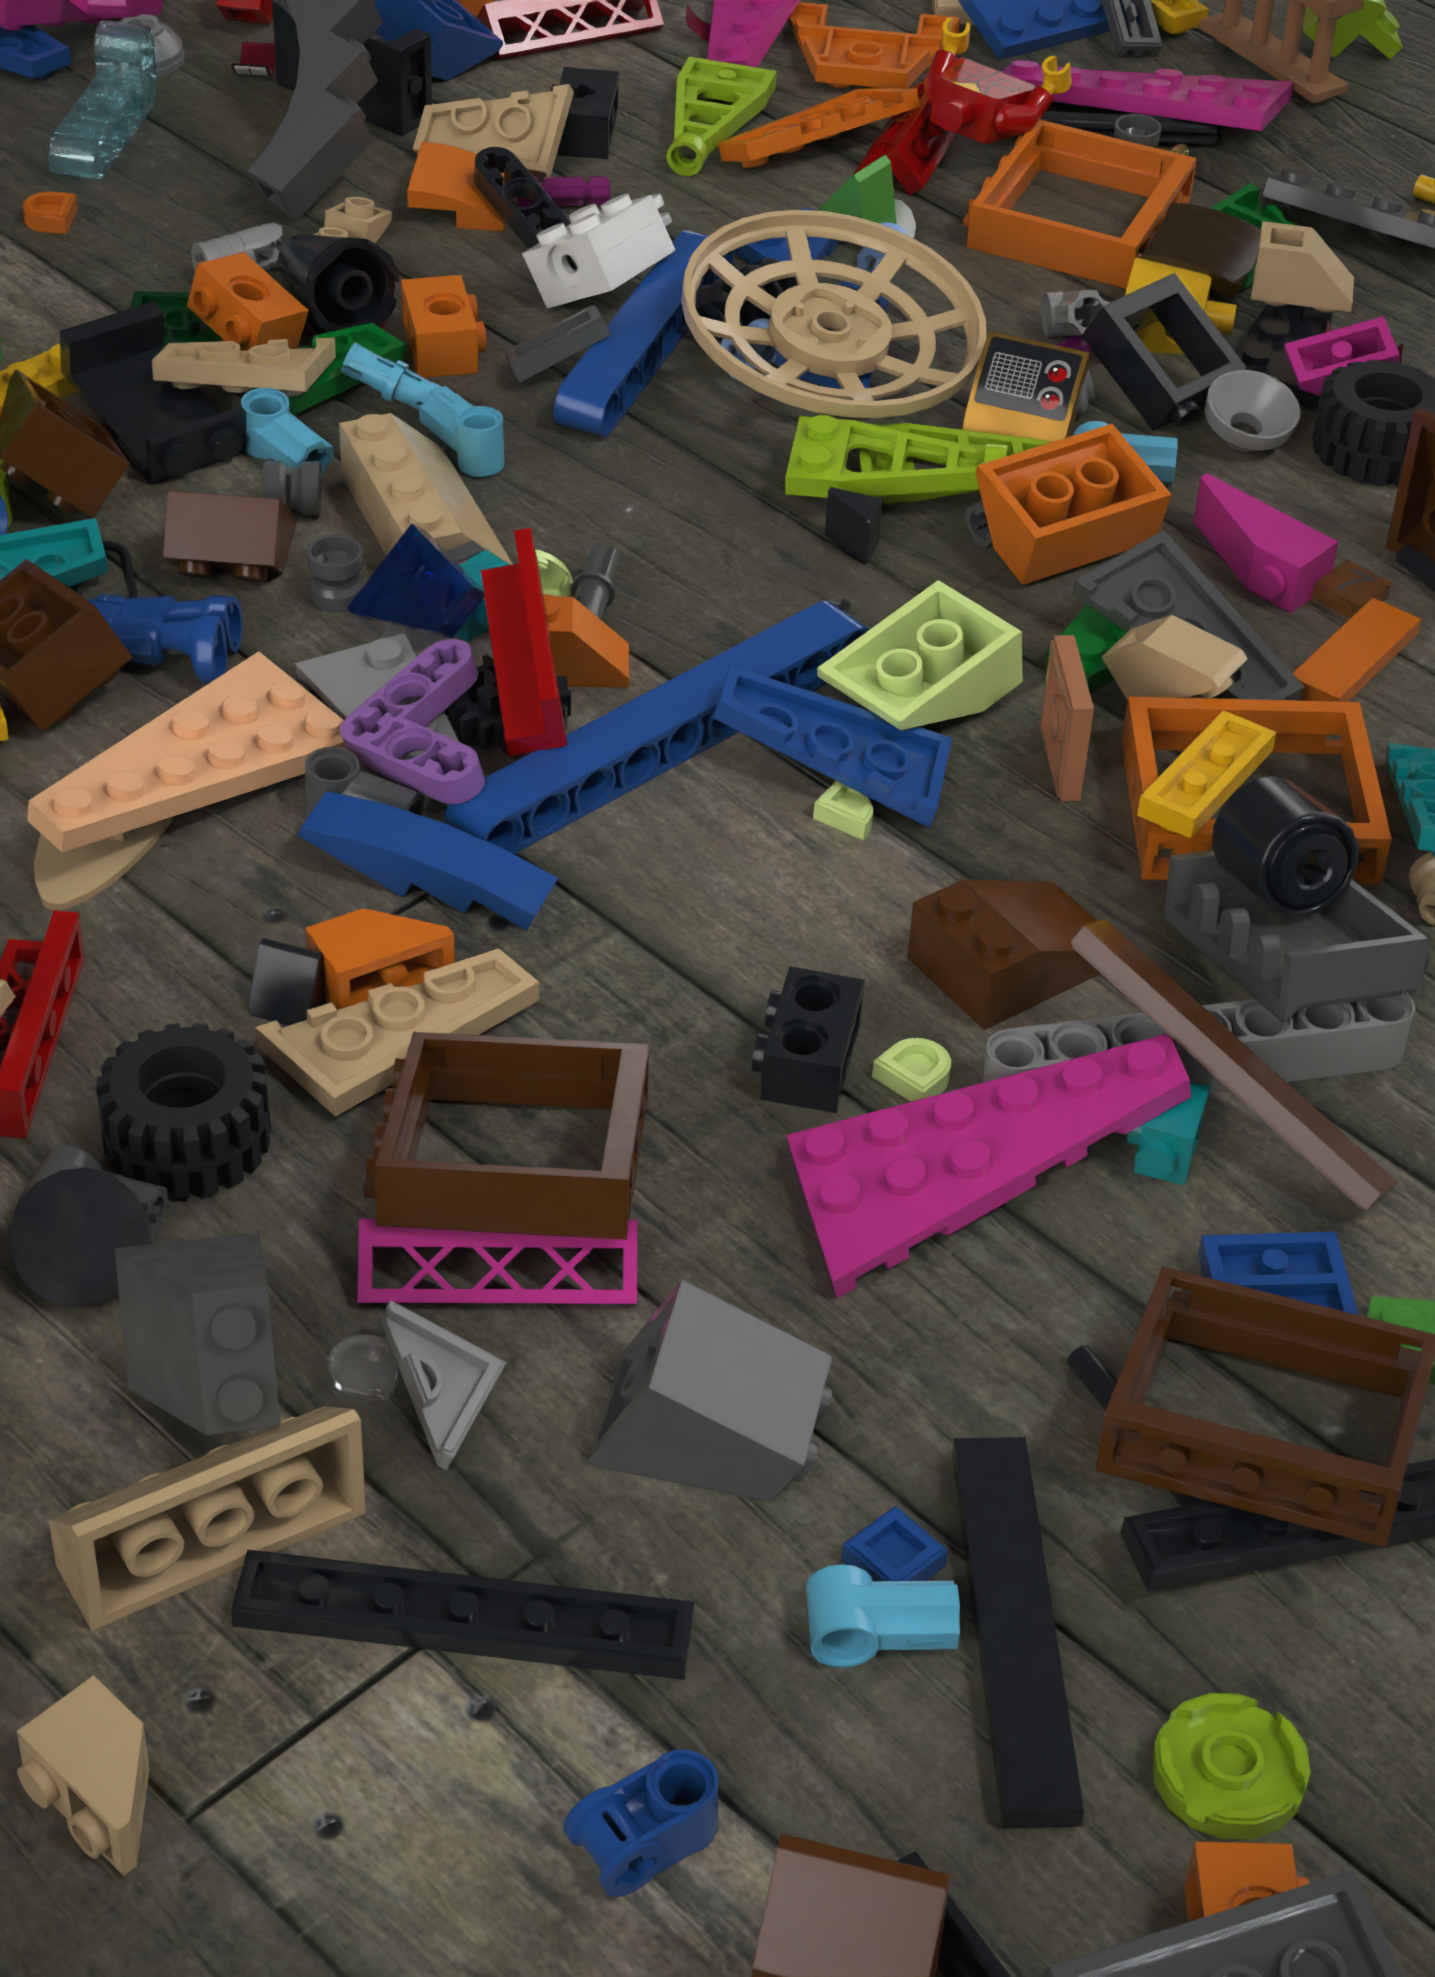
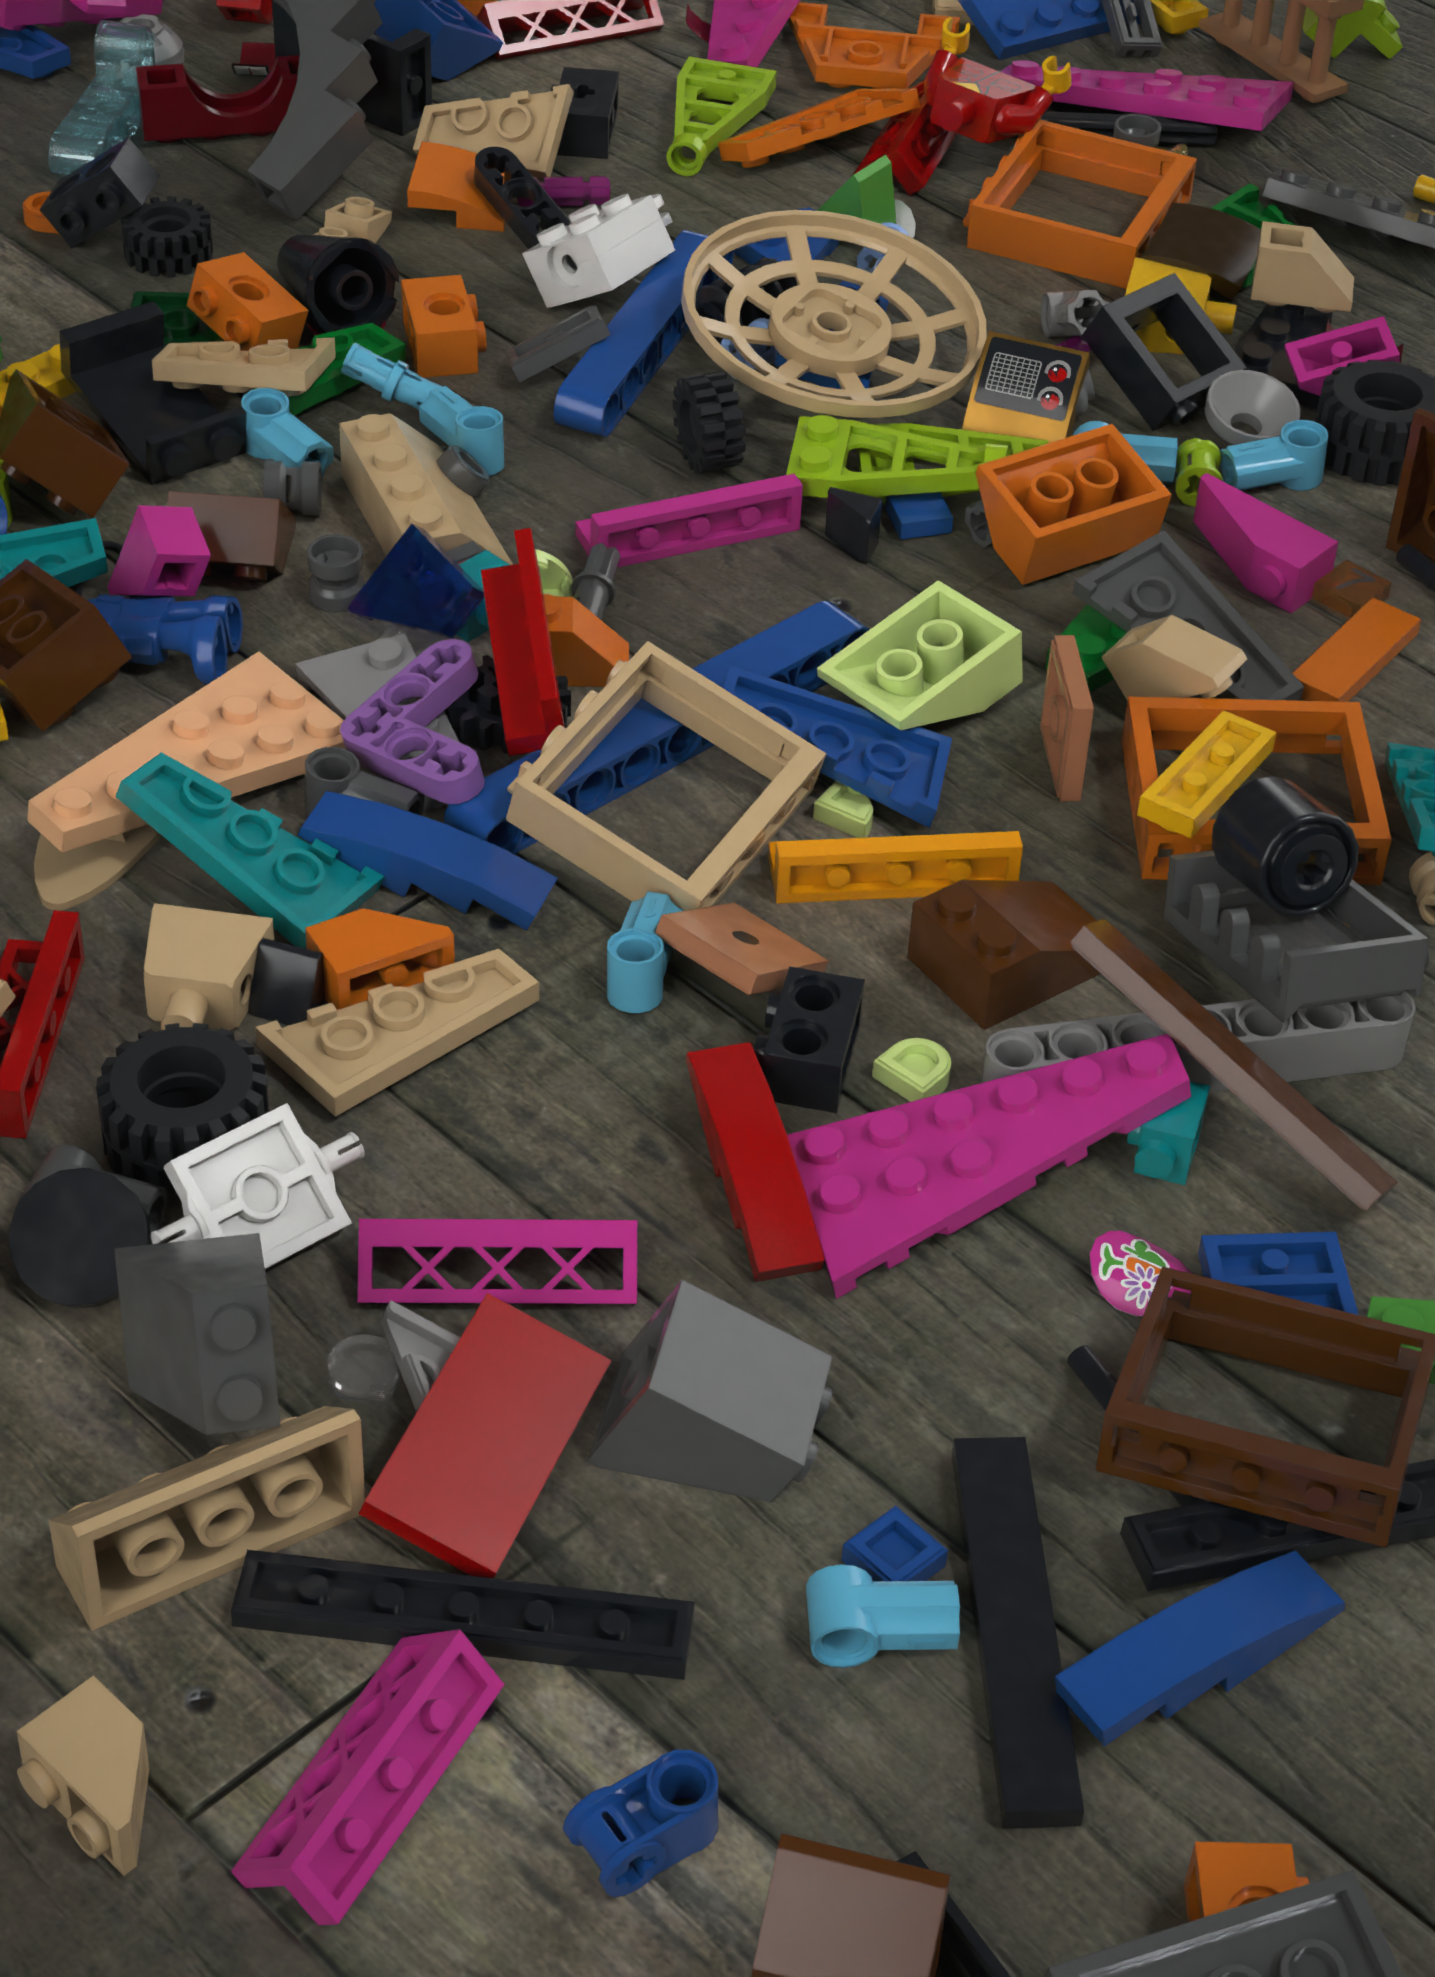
(100, 192): none -> black brick
(161, 554): none -> dark pink slope
(167, 236): none -> black tyre
(178, 107): none -> dark red arch
(201, 965): none -> tan torso
(247, 849): none -> teal wing
(256, 242): light grey hinge -> none
(261, 1182): none -> white plate
(372, 1774): none -> dark pink fence
(463, 470): none -> dark grey tile
(485, 1438): none -> red tile
(500, 1195): reddish brown window -> none
(639, 956): none -> medium azure piece
(696, 520): none -> dark pink fence
(708, 711): none -> tan window
(709, 422): none -> black tyre
(737, 946): none -> nougat tile
(754, 1161): none -> red slope
(889, 865): none -> light orange fence
(919, 515): none -> blue tile
(1128, 1269): none -> sticker
(1197, 1643): none -> blue slope
(1205, 459): none -> lime bush
(1230, 1766): lime tile -> none
(1290, 459): none -> medium azure piece

